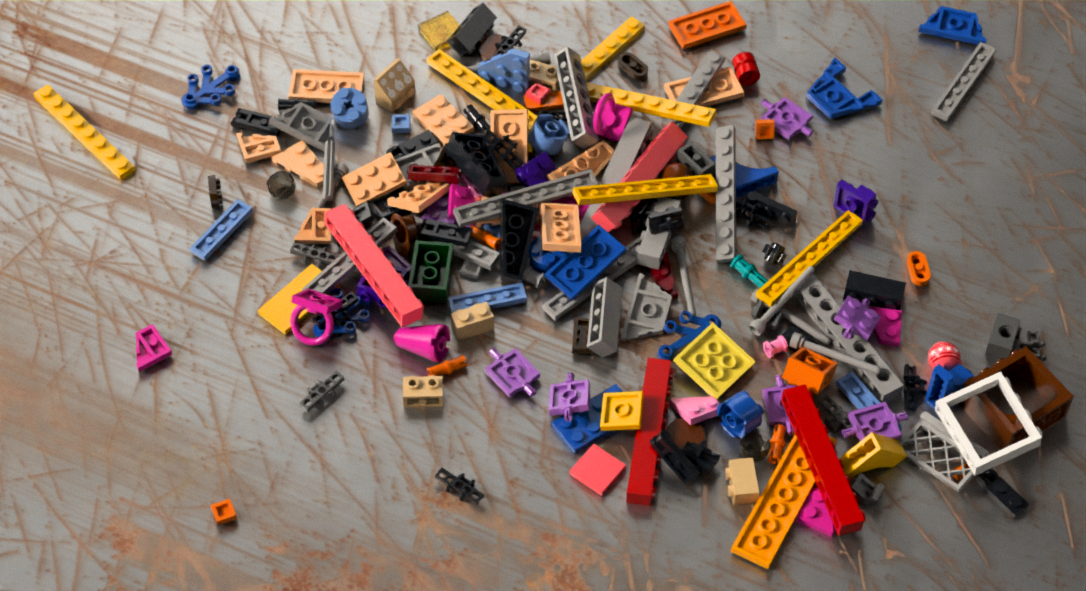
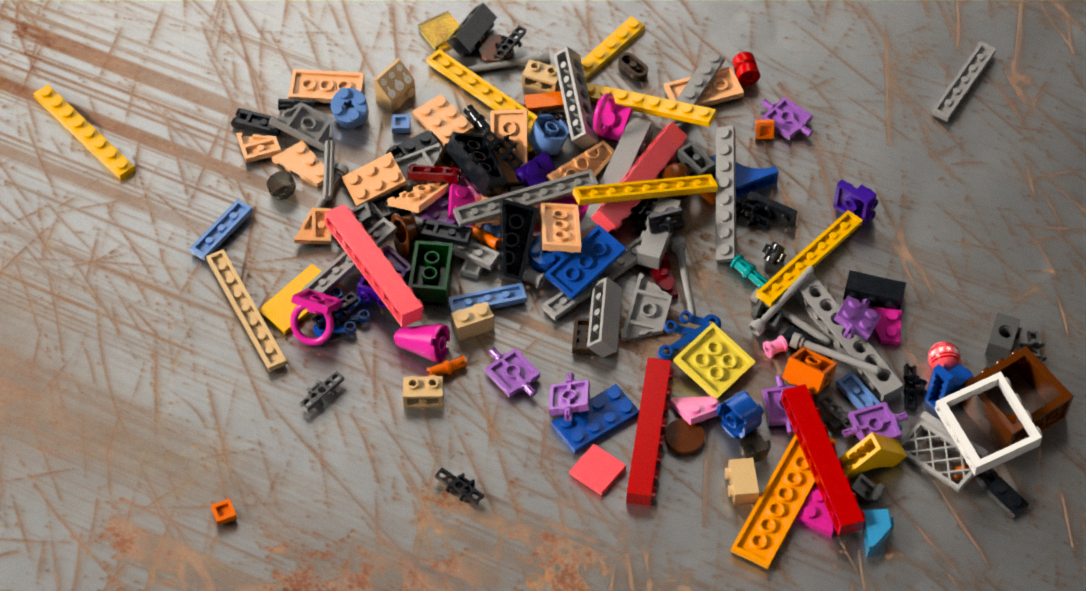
(150, 348): dark pink wing -> none
(192, 98): blue plant -> none
(215, 197): dark brown plate -> none
(246, 310): none -> tan plate
(325, 255): dark grey piece -> none
(508, 70): medium blue plate -> none
(538, 92): coral tile -> none
(622, 411): yellow plate -> none
(674, 457): black plate -> none
(701, 456): black hips -> none
(707, 25): orange plate -> none
(777, 444): orange pin -> none
(834, 98): blue wing -> none
(876, 528): none -> dark azure slope
(918, 270): orange plate -> none
(954, 25): blue wing -> none

